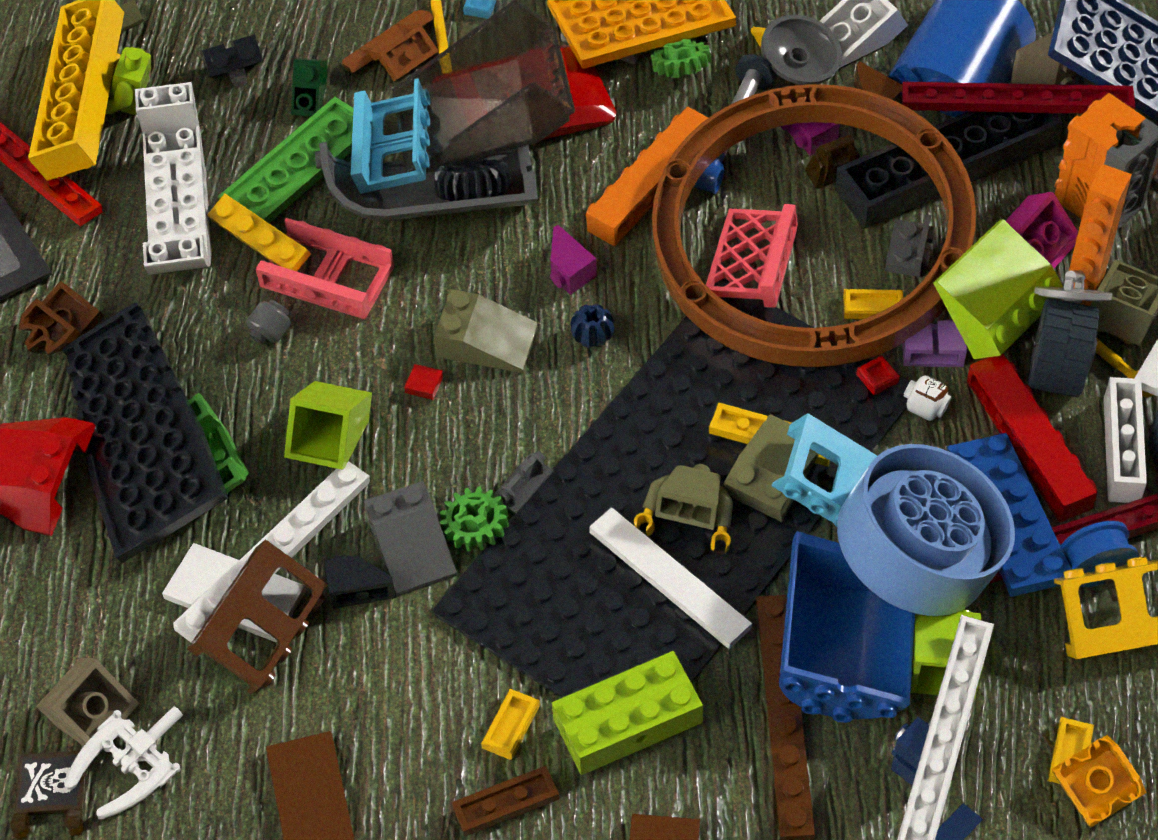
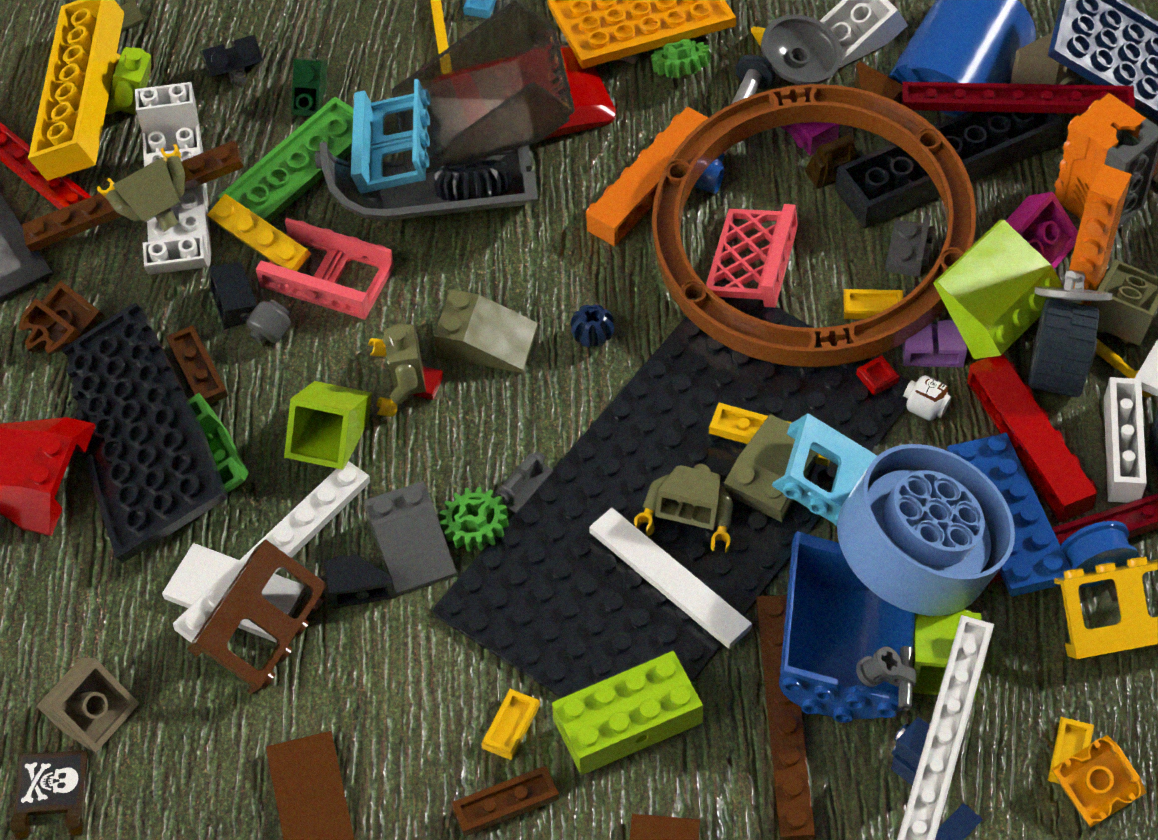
(98, 210): none -> reddish brown plate
(139, 747): white bar -> none
(150, 191): none -> olive torso
(196, 365): none -> reddish brown plate
(231, 293): none -> black hinge
(397, 48): dark orange plate -> none
(404, 362): none -> olive torso
(570, 262): magenta slope -> none
(891, 668): none -> dark grey piece

